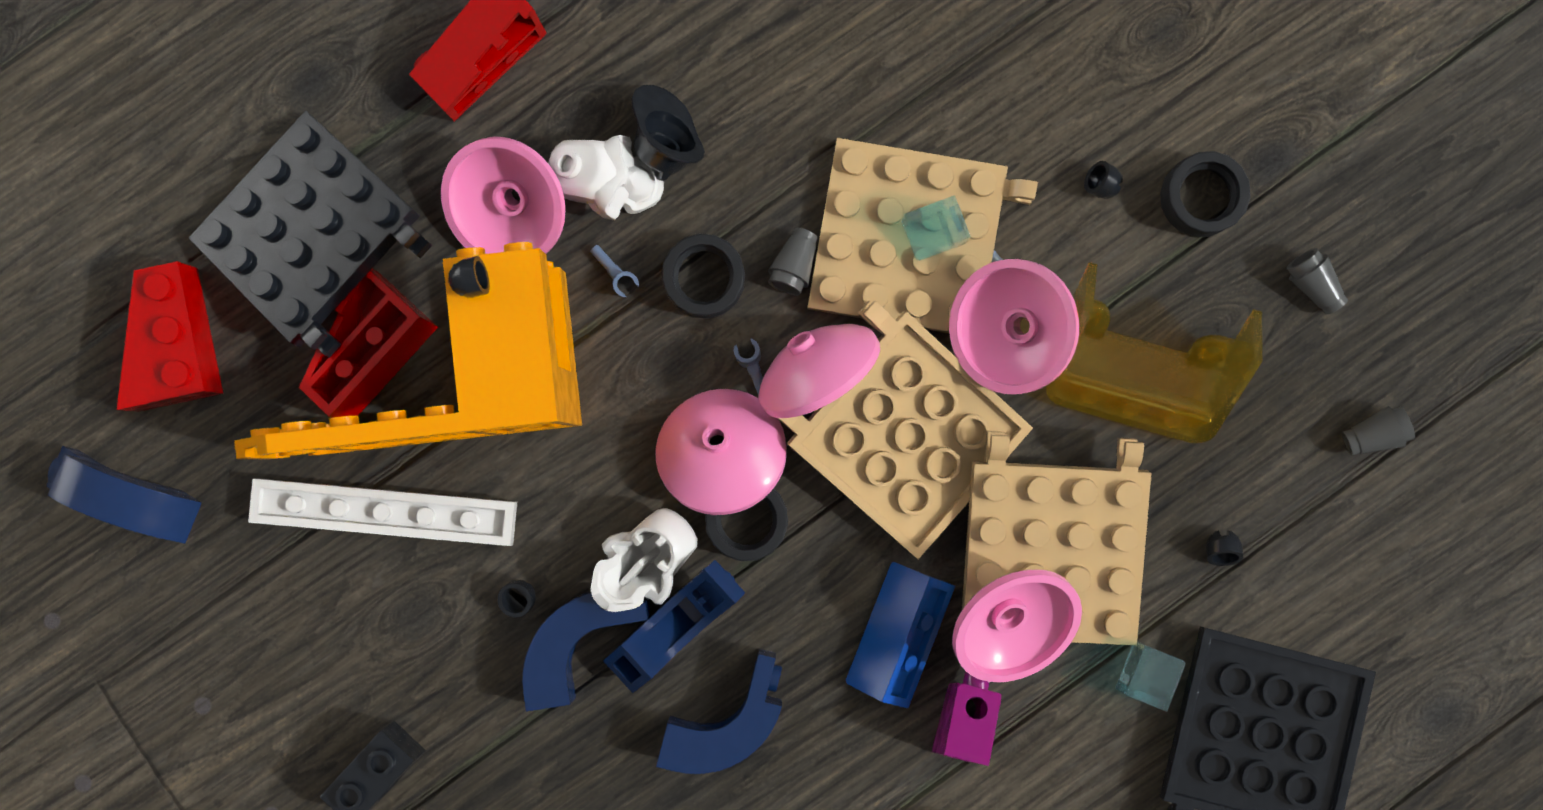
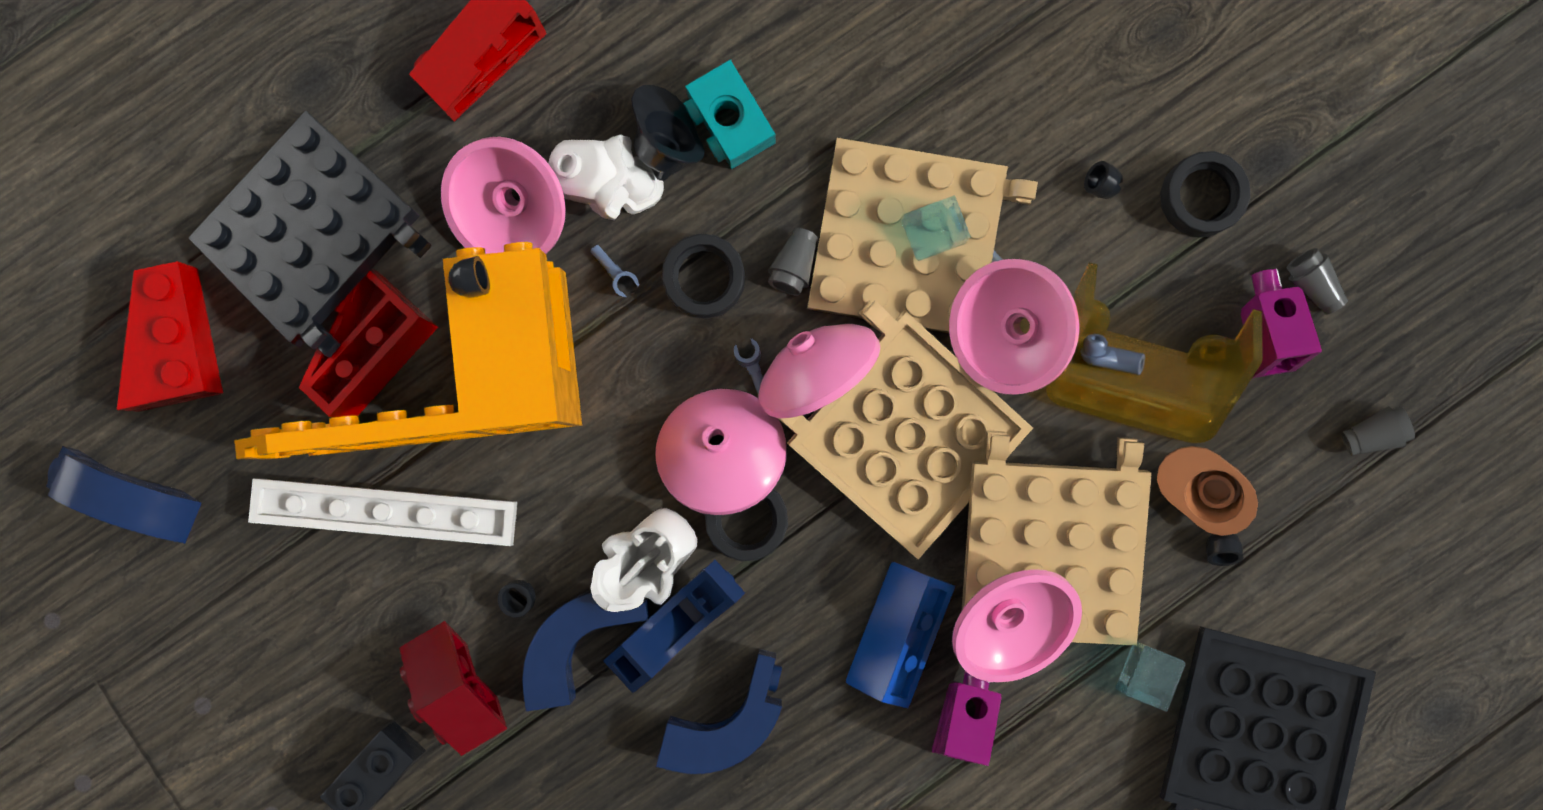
(448, 690): none -> dark red brick
(726, 90): none -> teal brick
(1099, 354): none -> sand blue arm
(1208, 490): none -> nougat piece
(1287, 325): none -> magenta torso

